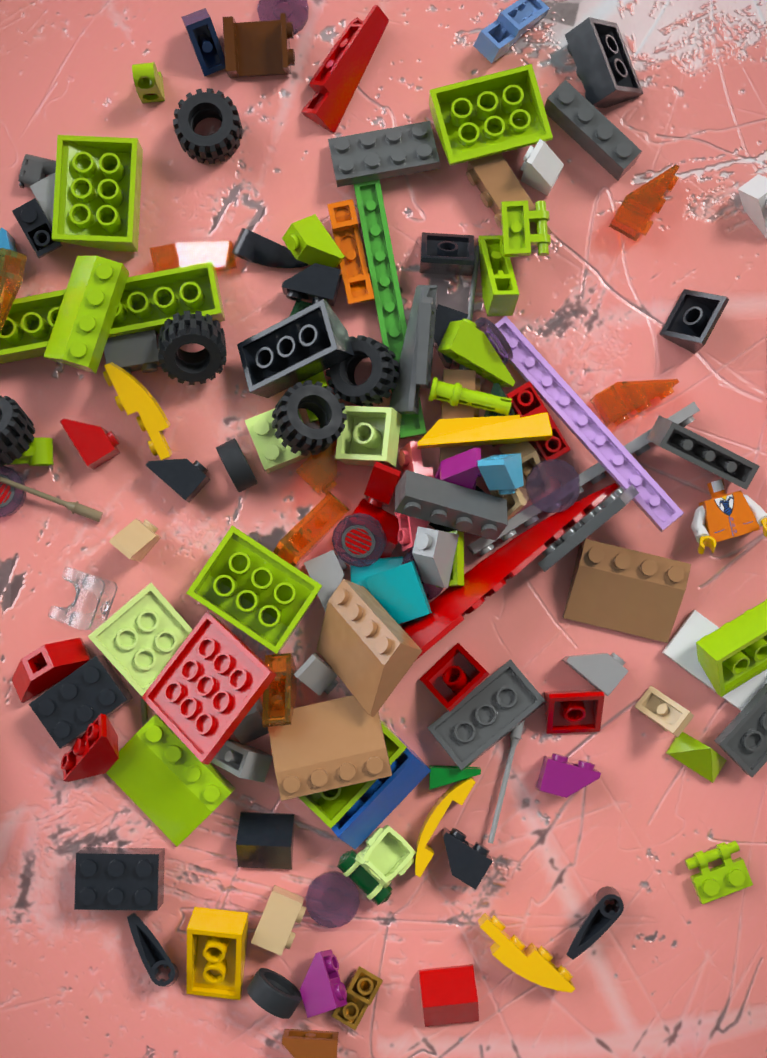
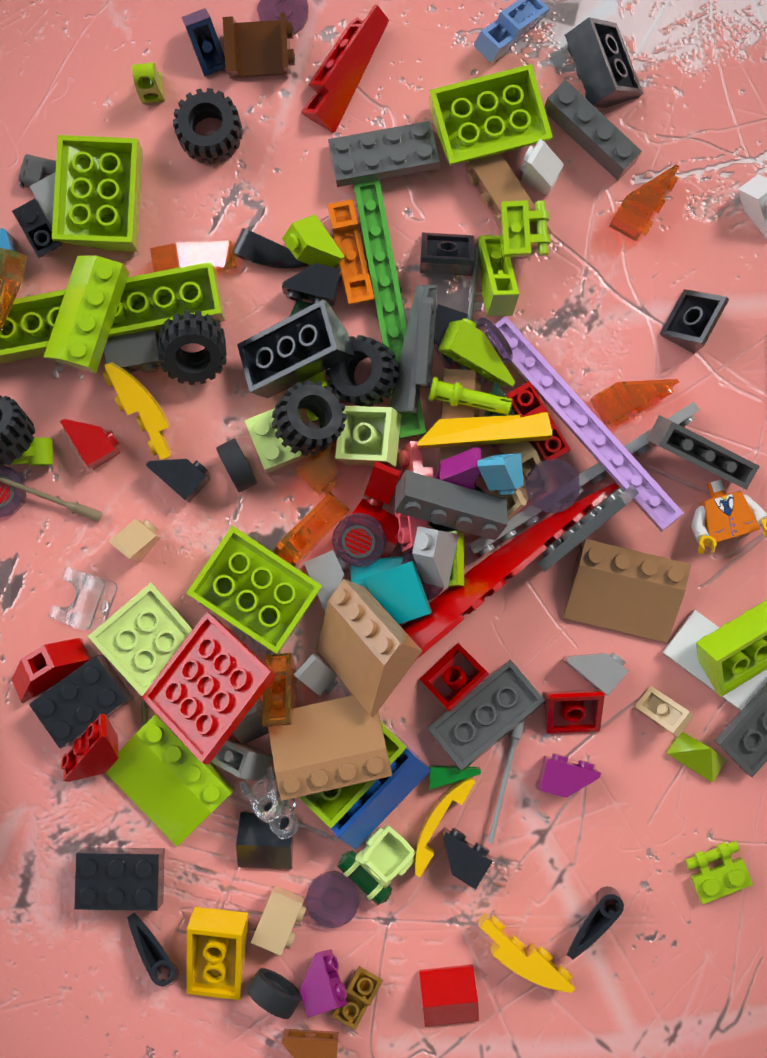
(268, 804): none -> clear piece

